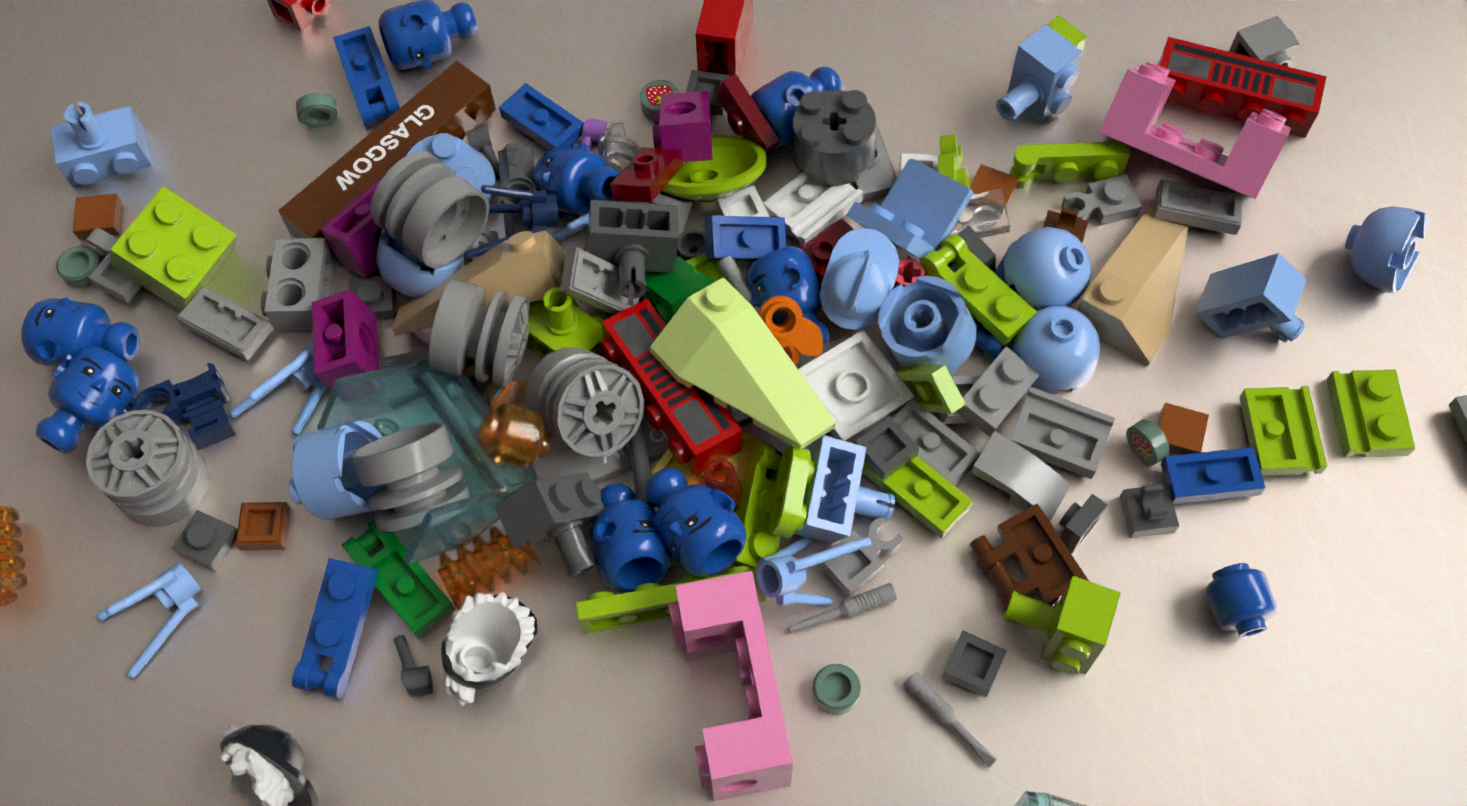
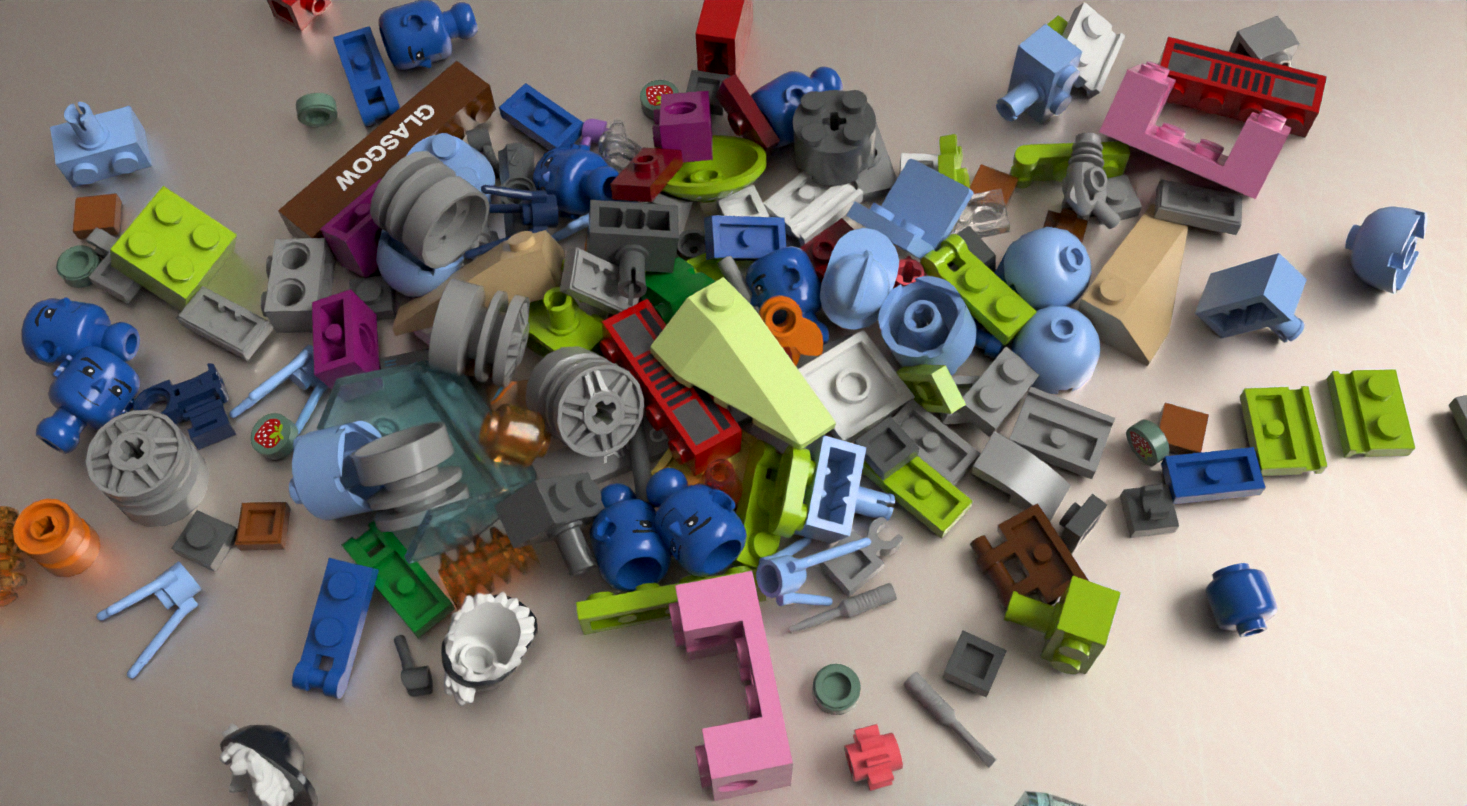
(56, 537): none -> orange wheel
(274, 436): none -> sand green tile
(873, 757): none -> coral gear
(1087, 181): none -> light grey piece
(1098, 46): none -> white plate

